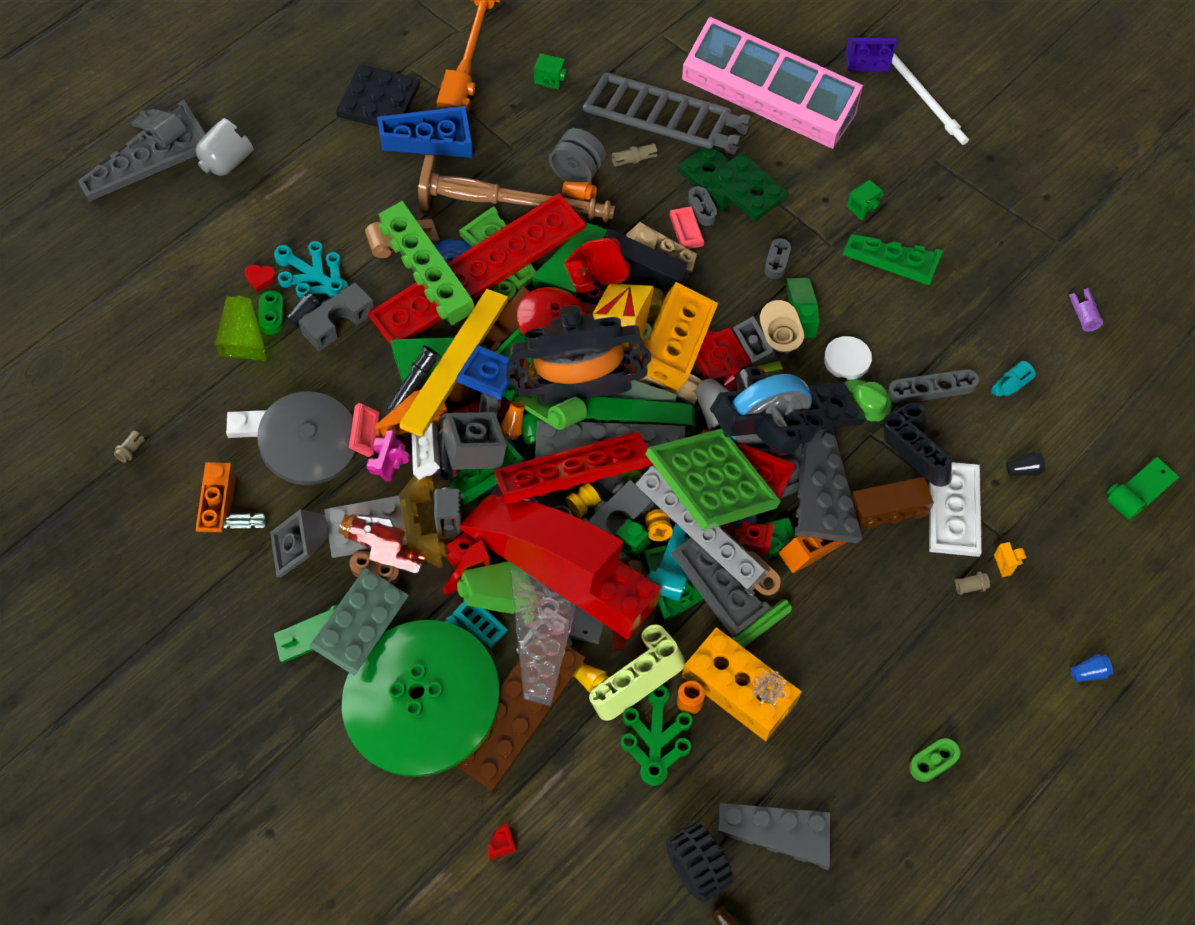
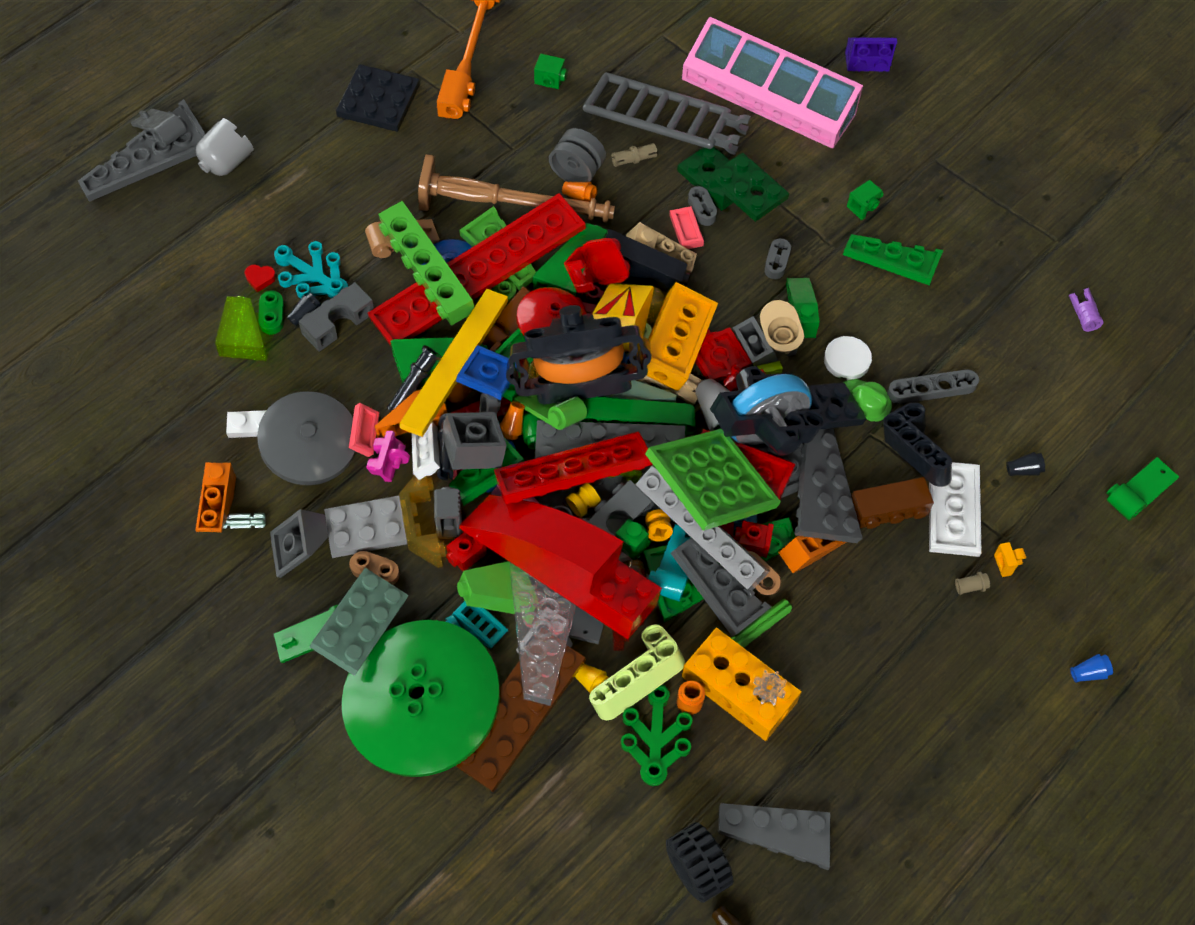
(128, 447): dark tan pin -> none
(384, 539): clear red plate -> none
(427, 132): blue wedge -> none
(474, 558): red slope -> none
(501, 843): red tile -> none
(933, 760): bright green plate -> none
(951, 126): white bar -> none
(1014, 379): teal hinge -> none

